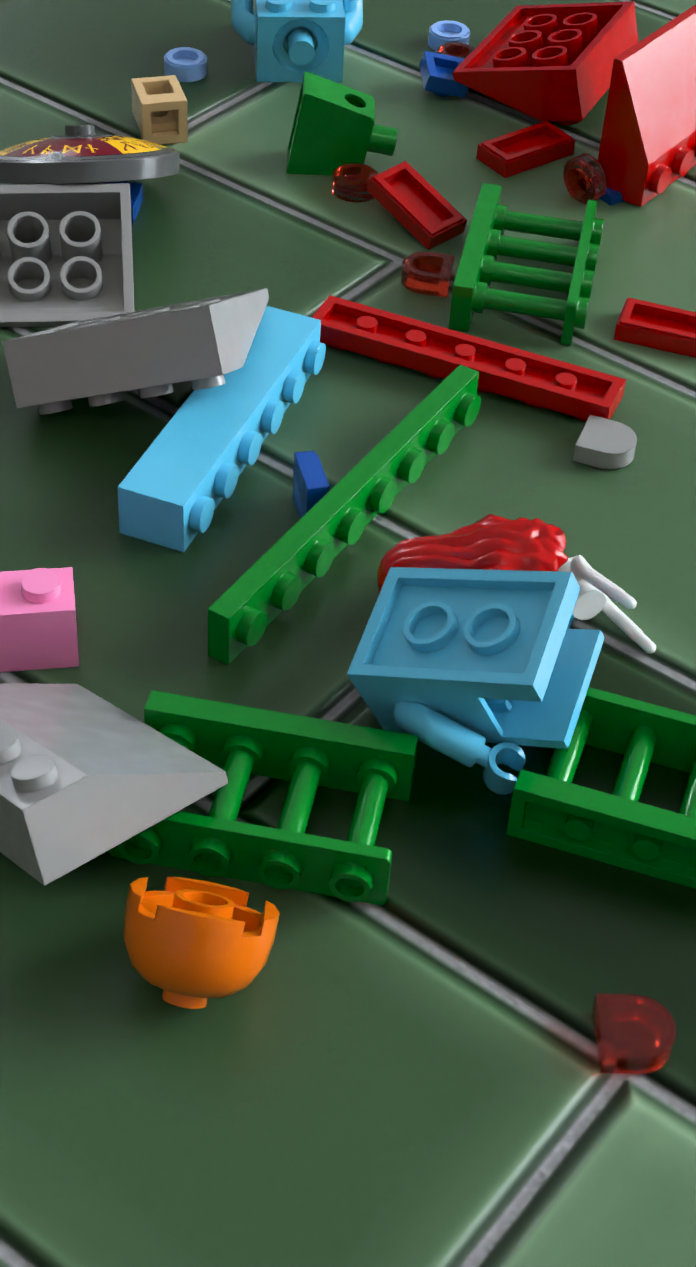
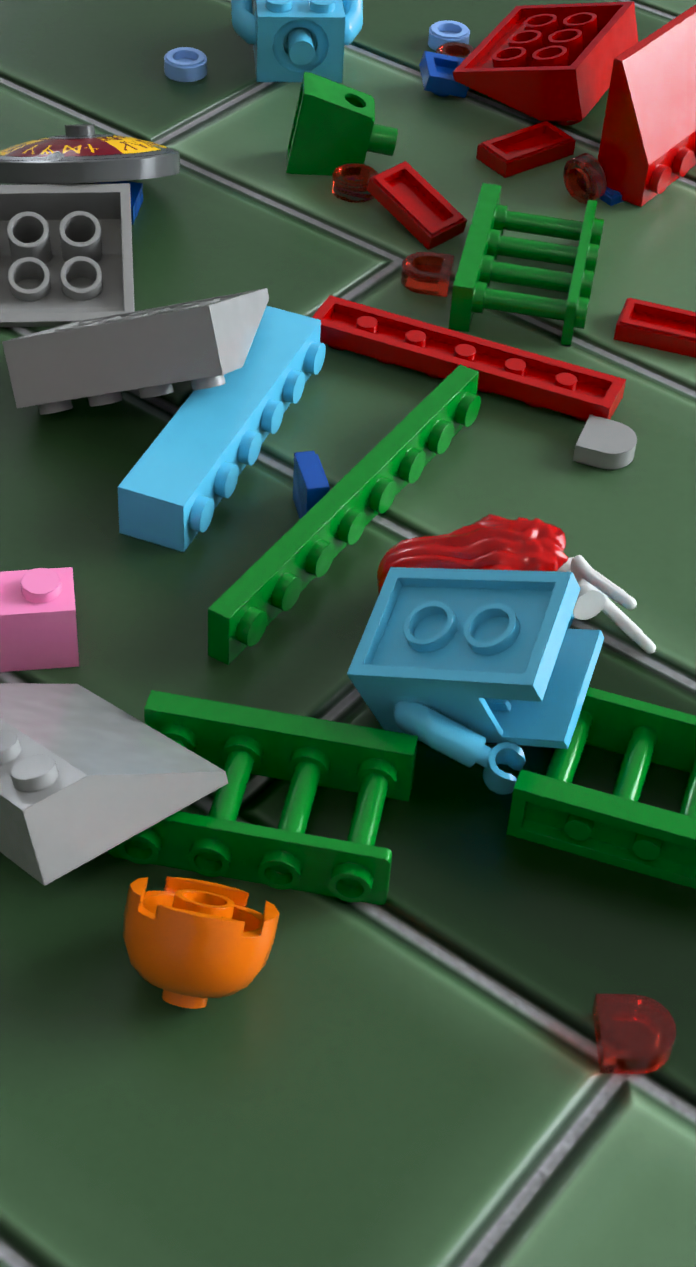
(160, 109): tan brick -> none

